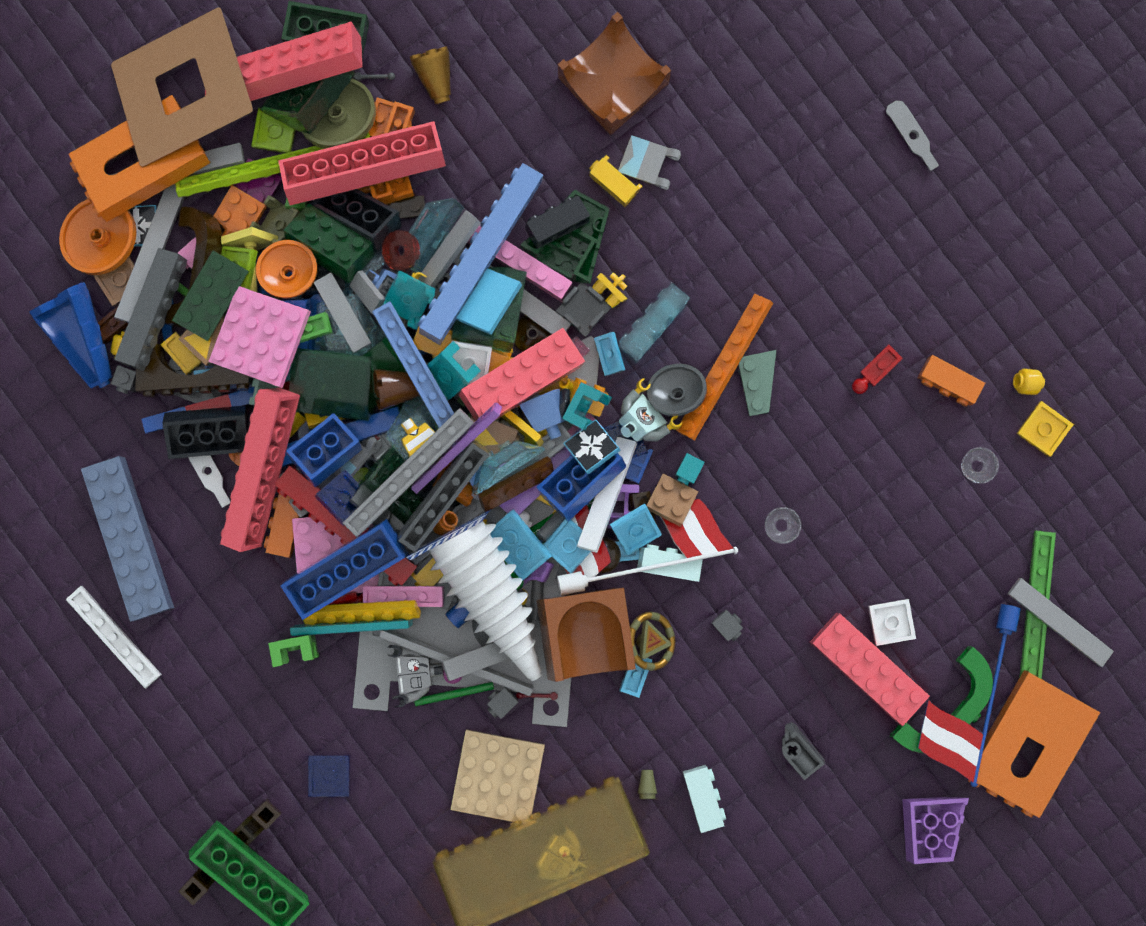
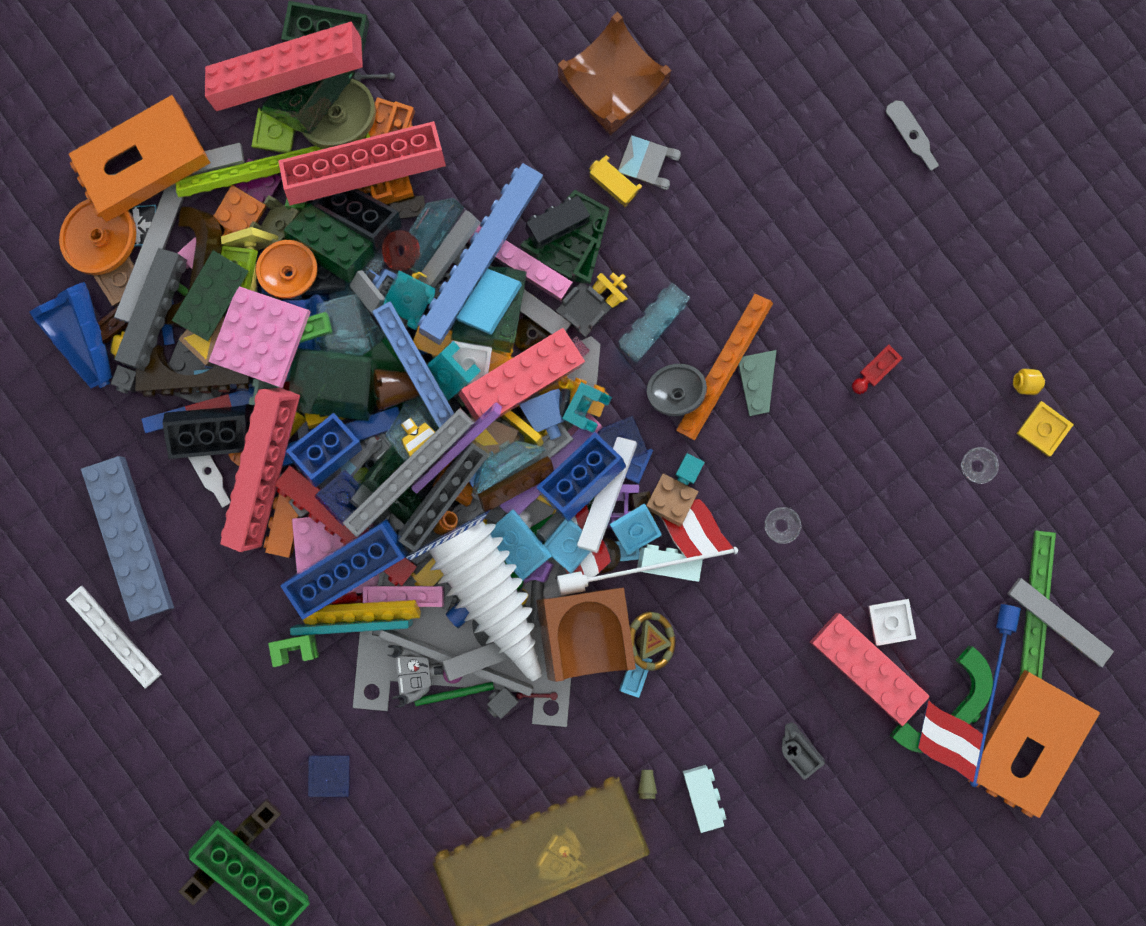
(181, 354): yellow tile -> none
(226, 92): medium nougat piece -> none
(342, 313): light grey tile -> none
(434, 72): pearl gold cone -> none
(497, 776): tan plate -> none
(591, 446): tile -> none
(609, 353): medium azure plate -> none
(641, 419): torso -> none
(728, 625): dark grey brick -> none
(932, 828): medium lavender wedge -> none
(950, 381): orange brick -> none

